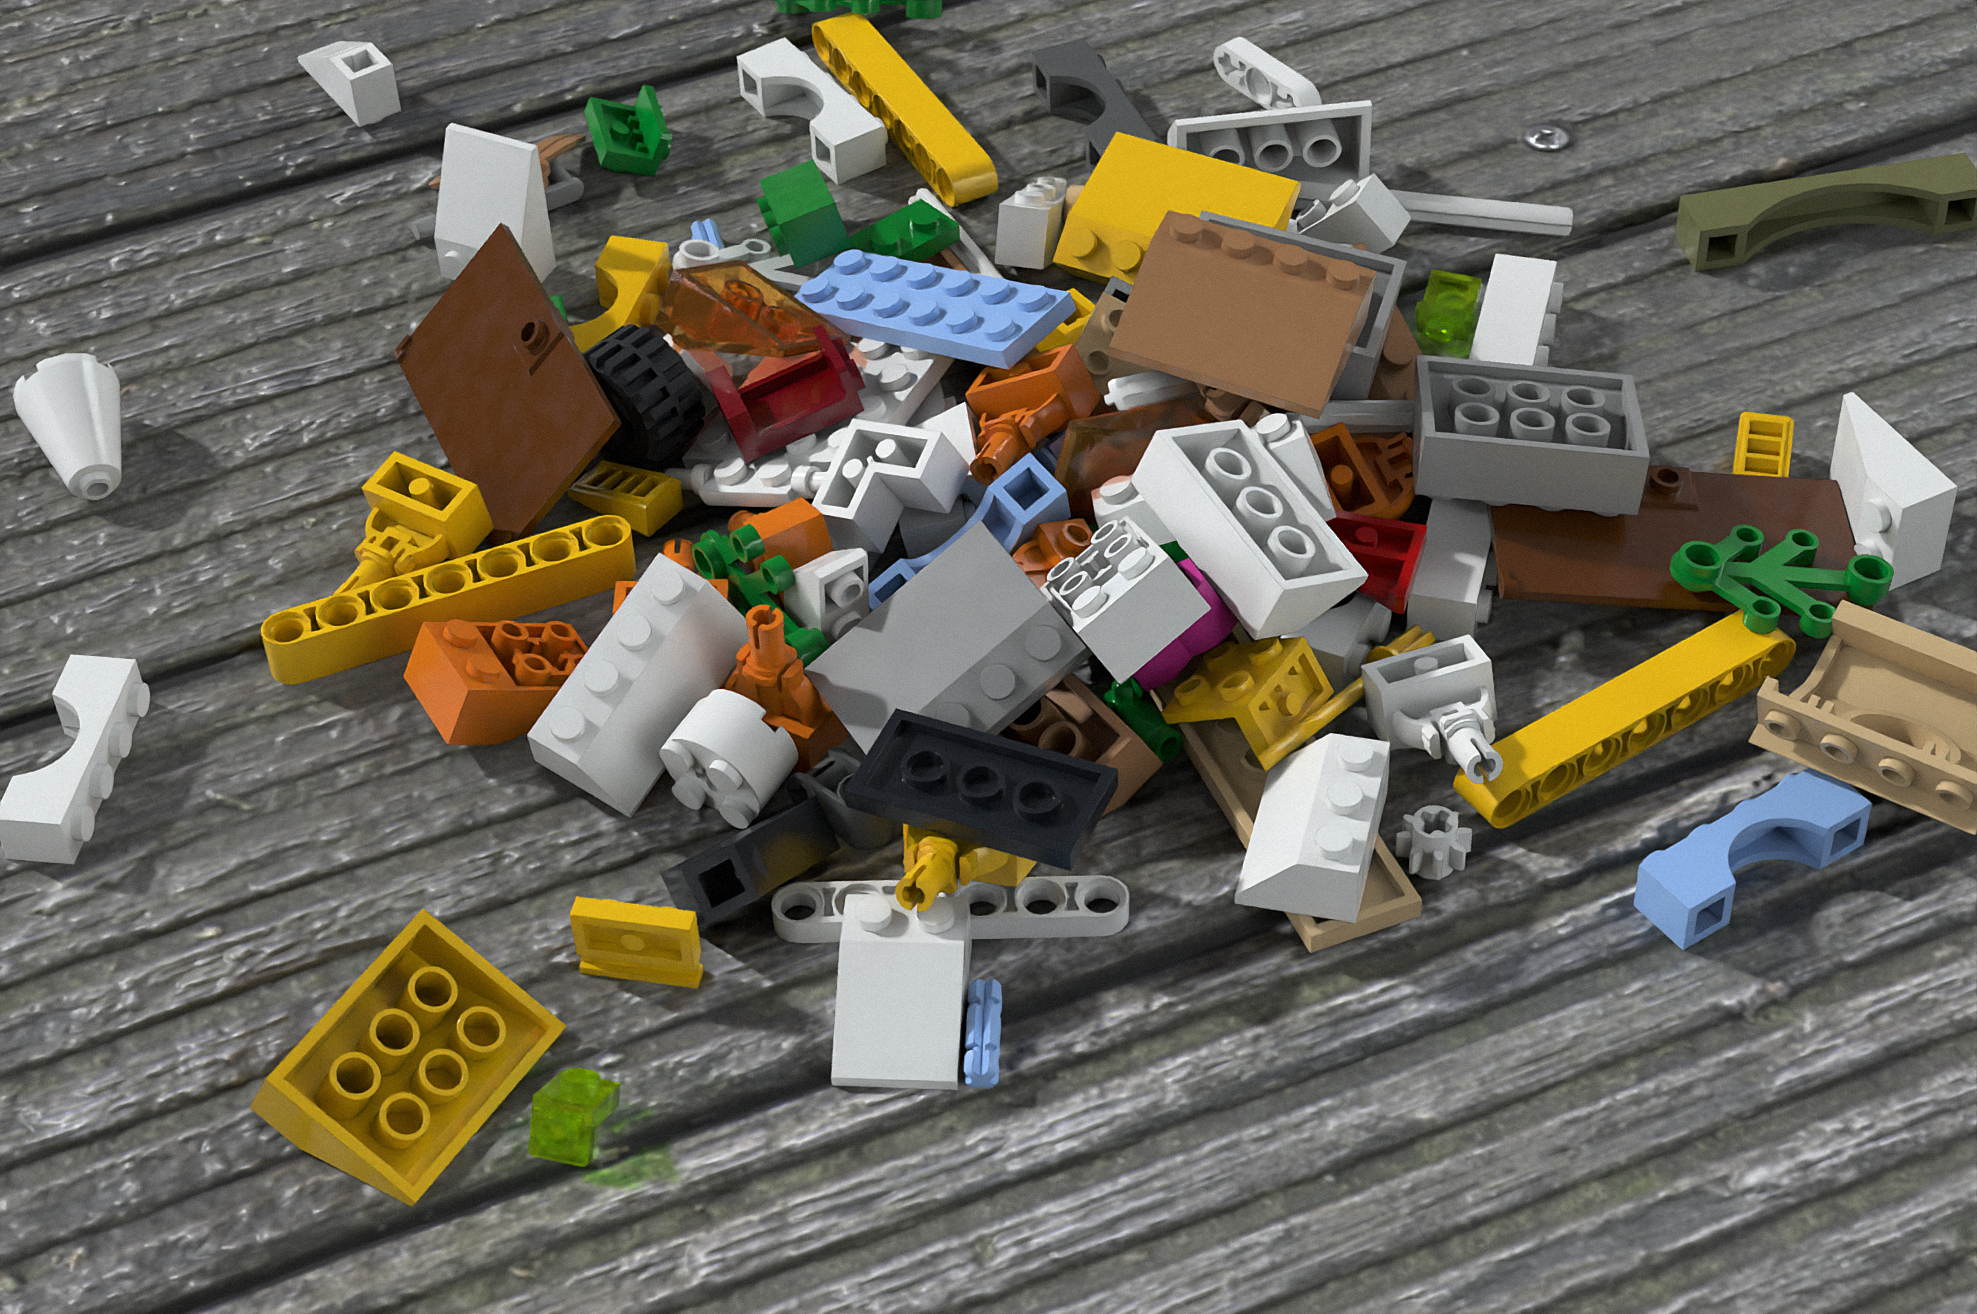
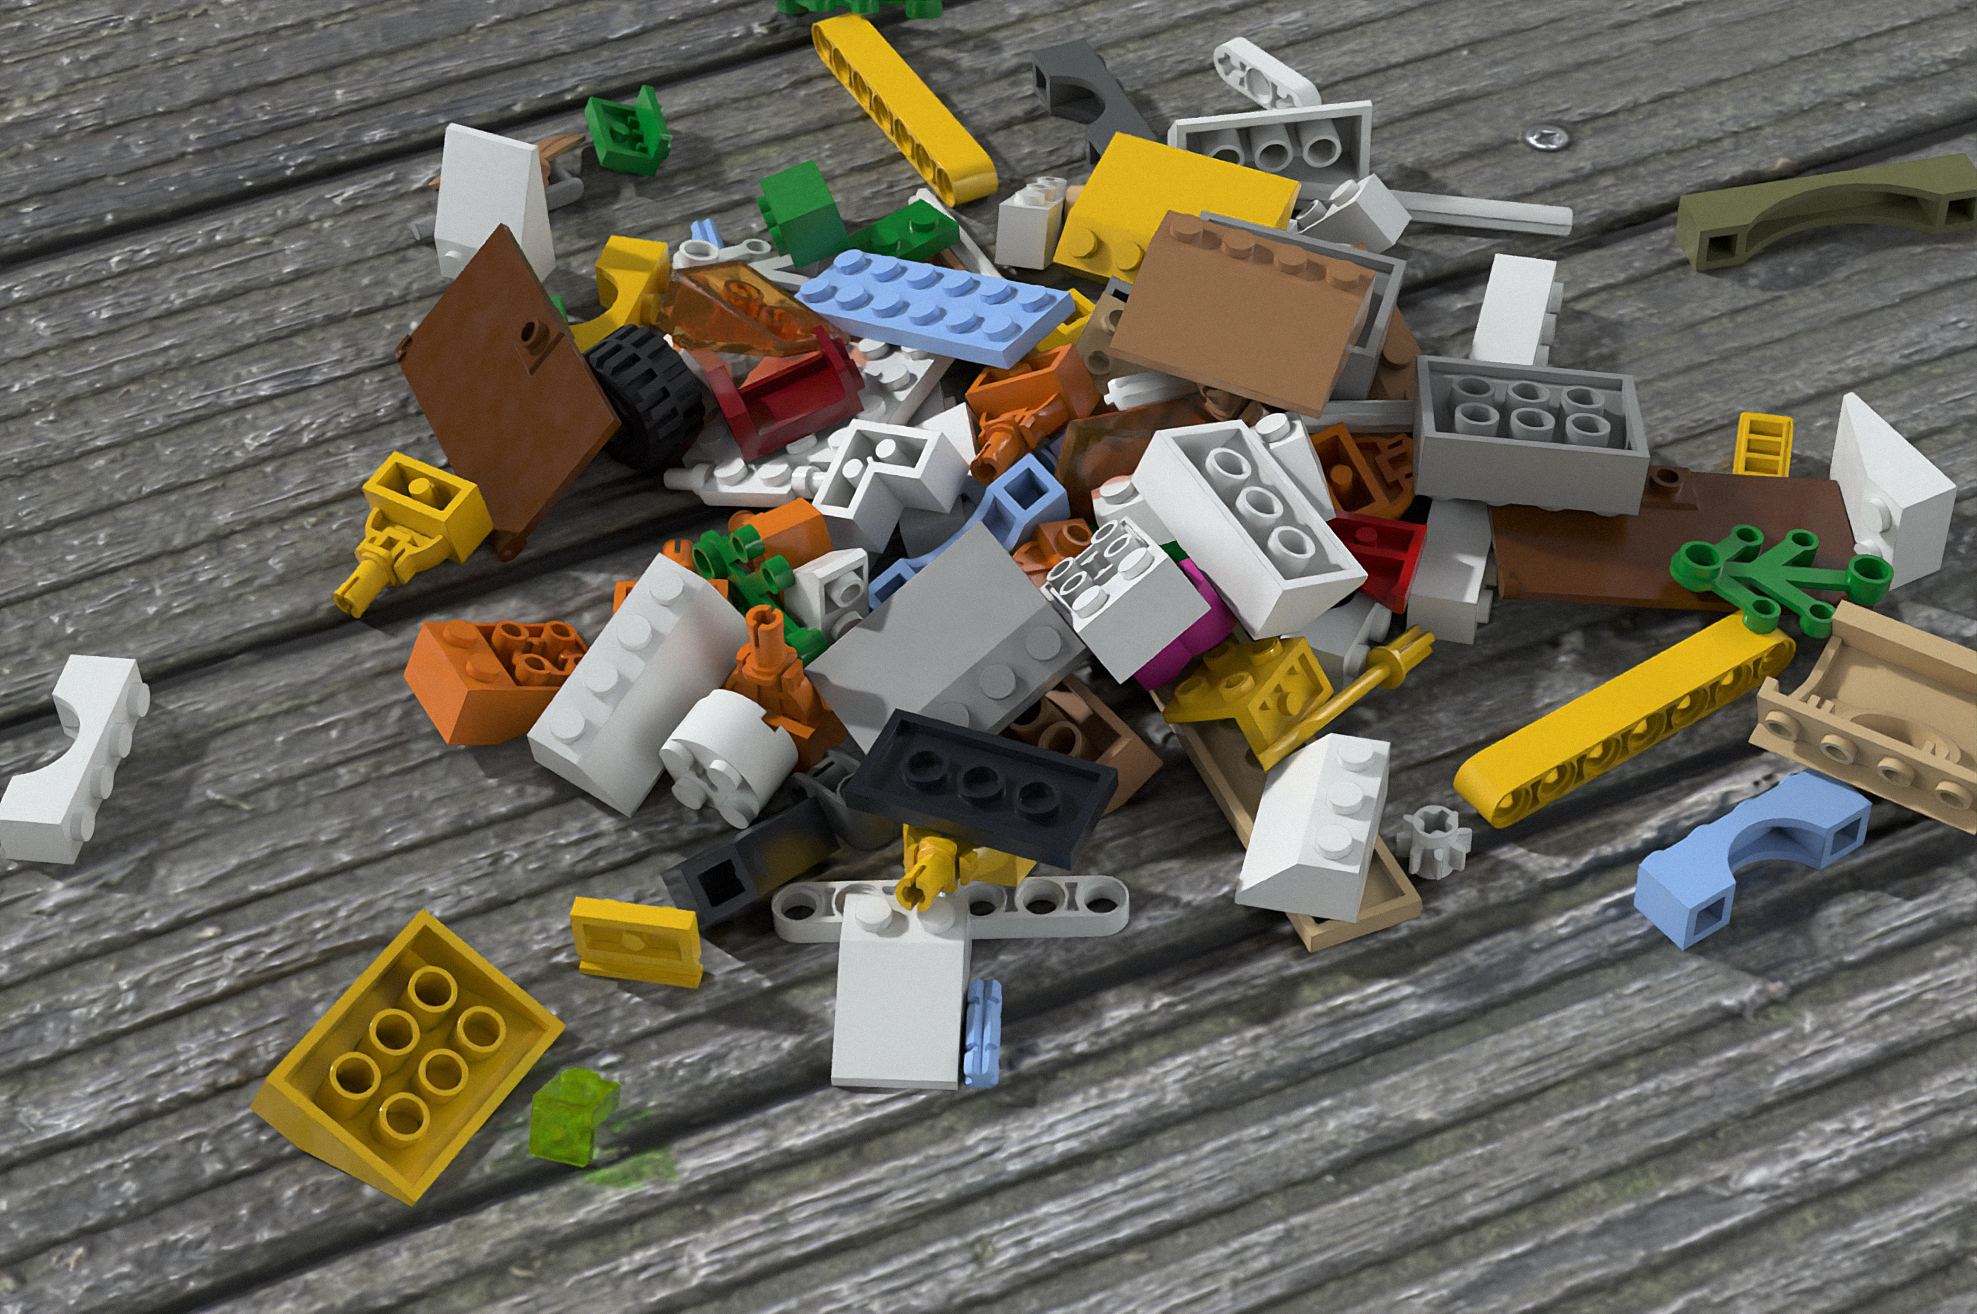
(75, 420): white cone -> none
(356, 79): white slope -> none
(479, 587): yellow beam -> none
(648, 506): yellow slope -> none
(842, 132): white arch -> none
(1143, 718): green arm -> none
(1436, 701): white brick -> none
(1448, 306): clear neon green bracket -> none

